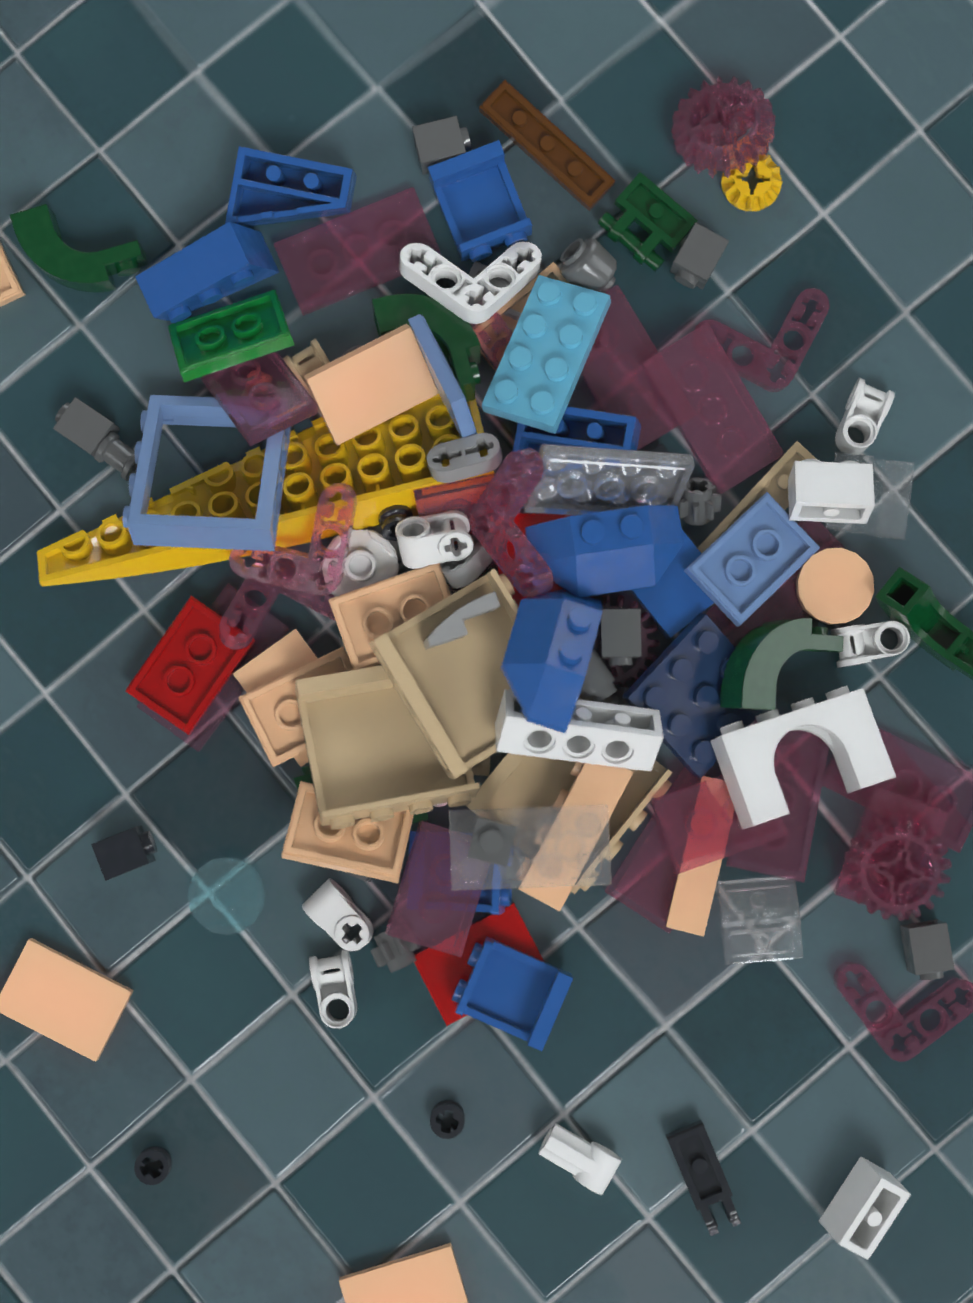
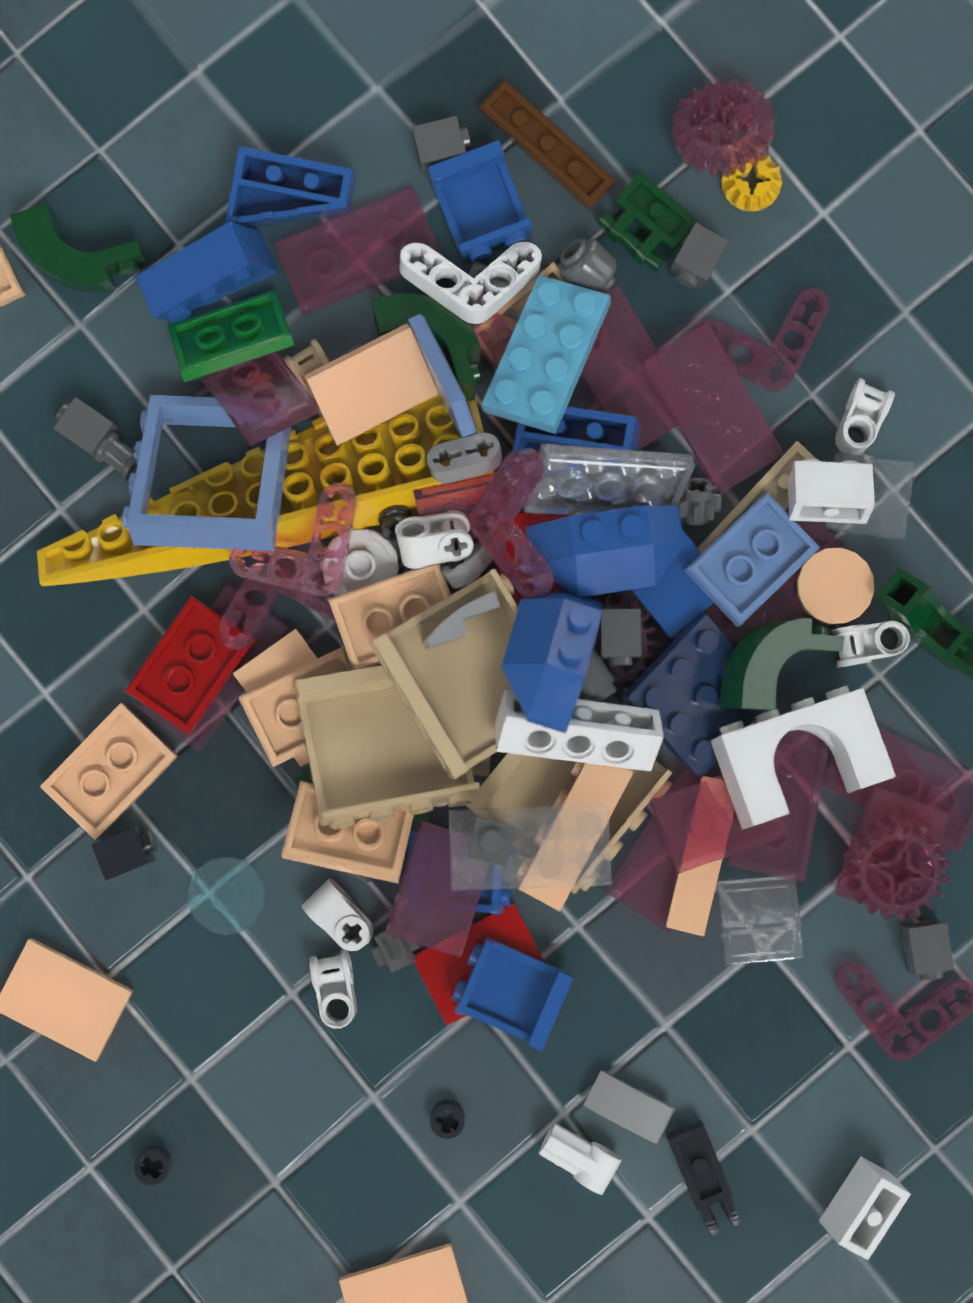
(109, 771): none -> light nougat plate
(629, 1107): none -> light grey slope

